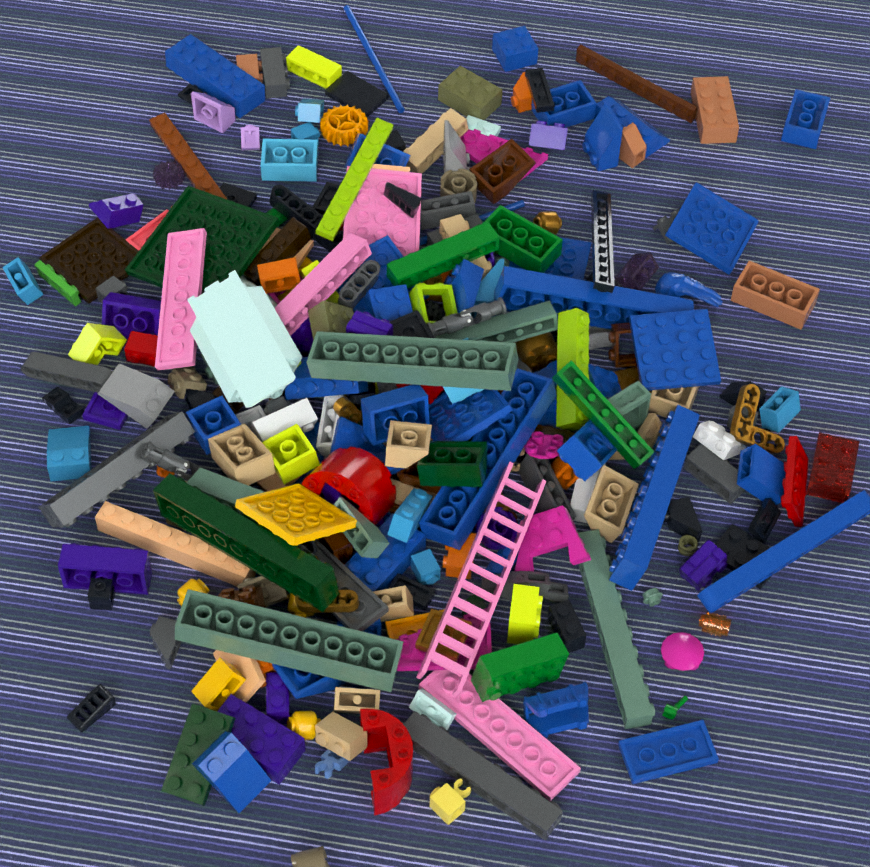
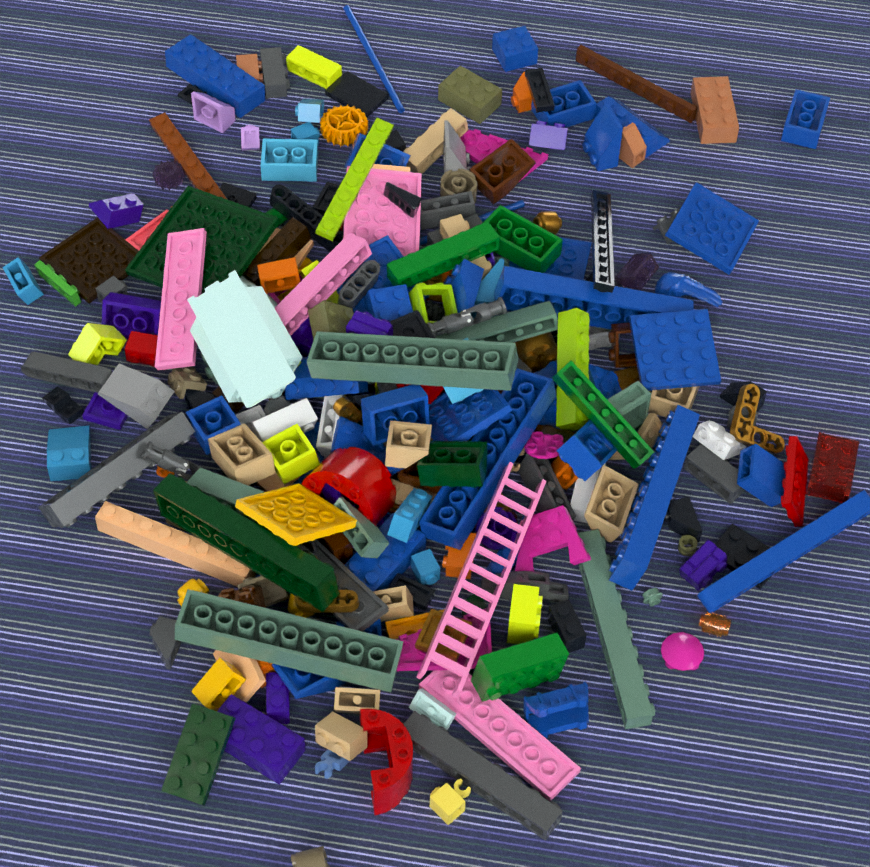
(86, 703): black slope -> none
(101, 594): black brick -> none
(127, 567): dark purple brick -> none
(232, 771): blue slope -> none
(303, 723): yellow head -> none
(485, 127): light aqua plate -> none
(668, 752): blue plate -> none
(671, 711): green hand -> none
(764, 520): black plate -> none
(775, 294): nougat brick -> none
(780, 409): dark azure brick -> none

